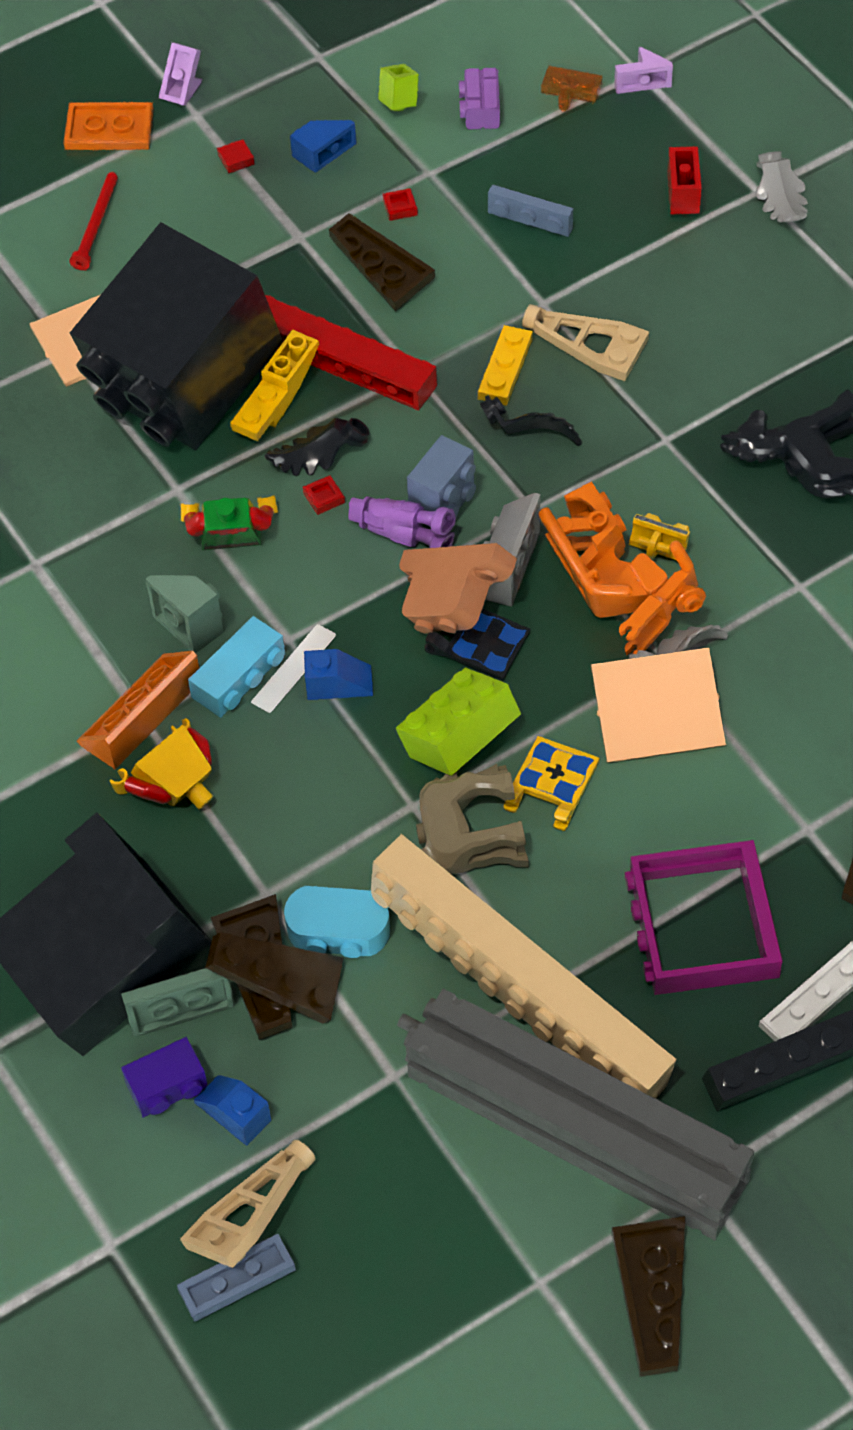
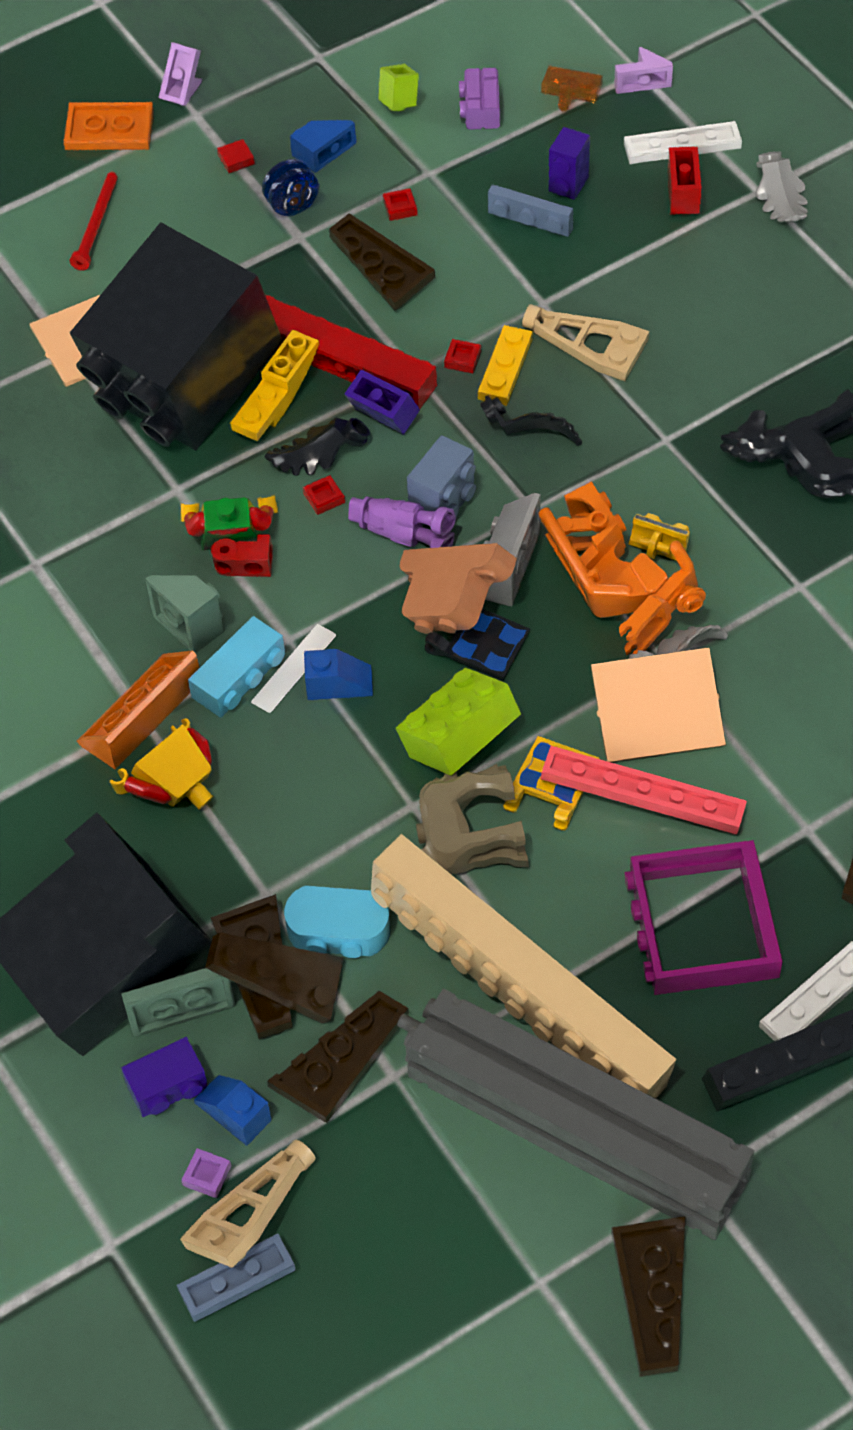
(206, 1173): none -> medium lavender plate
(243, 557): none -> red leg
(290, 187): none -> clear blue head
(334, 1066): none -> dark brown wing
(382, 401): none -> dark purple brick
(462, 356): none -> red tile
(569, 163): none -> dark purple brick
(643, 790): none -> coral plate
(707, 138): none -> white tile

